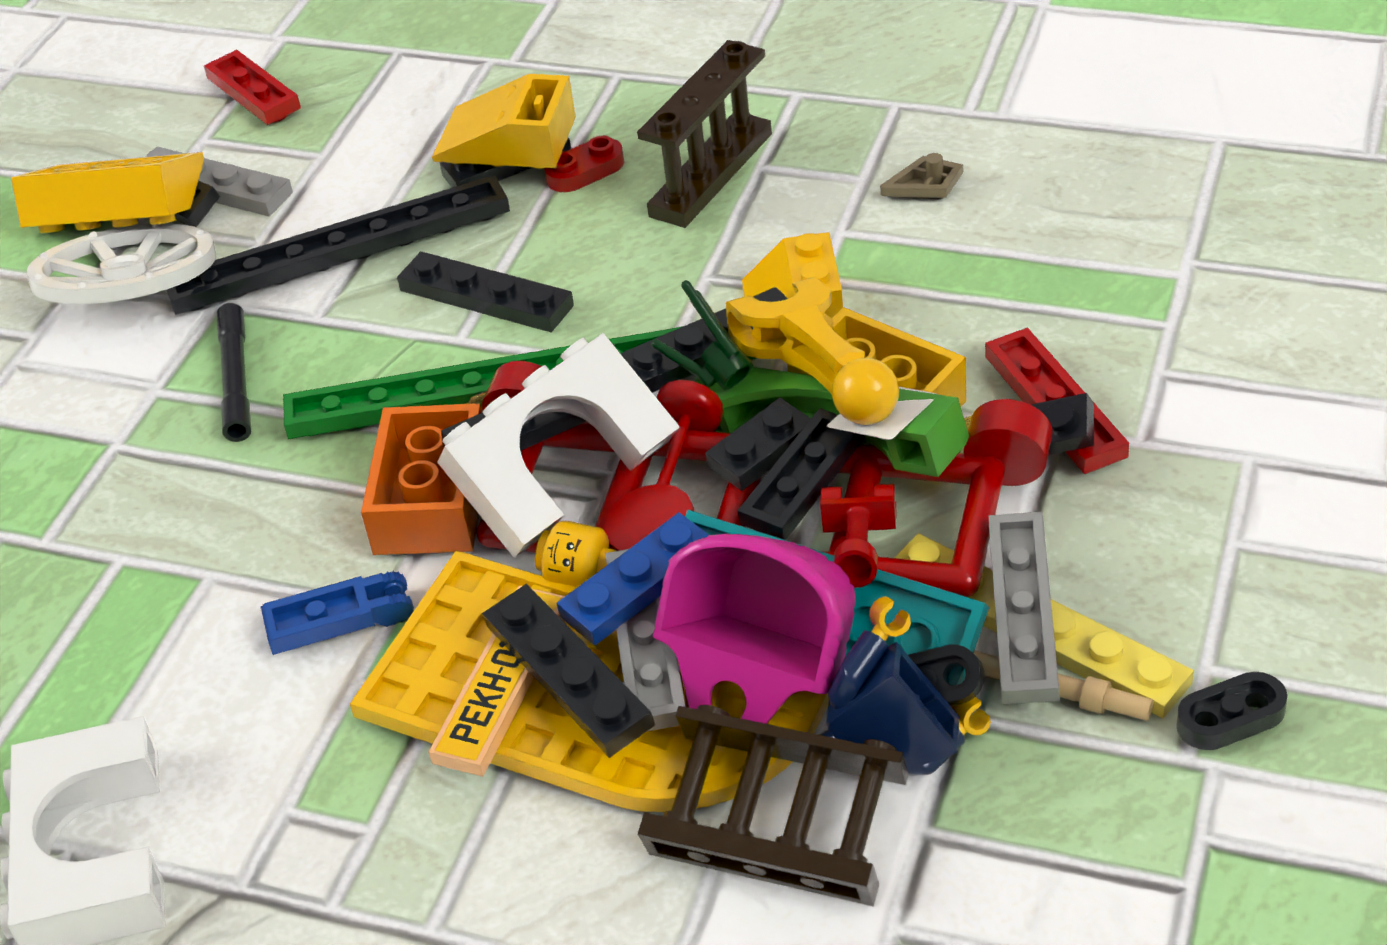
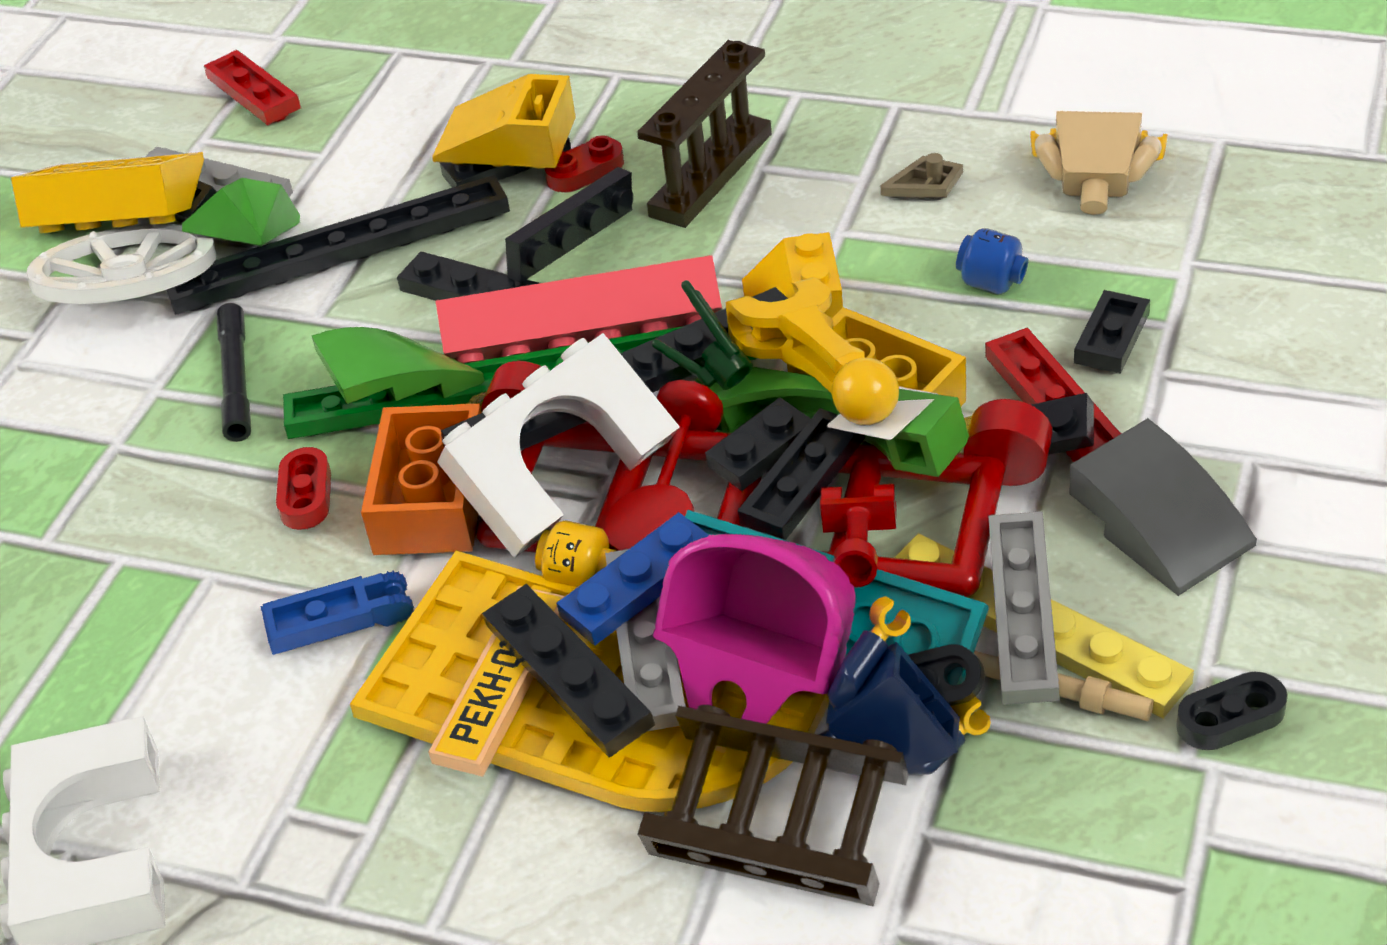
(245, 213): none -> bright green slope
(303, 488): none -> red plate
(377, 359): none -> bright green slope
(568, 224): none -> black plate
(573, 309): none -> coral brick
(991, 261): none -> blue head
(1097, 154): none -> tan torso
(1112, 331): none -> black plate
(1160, 506): none -> dark grey slope

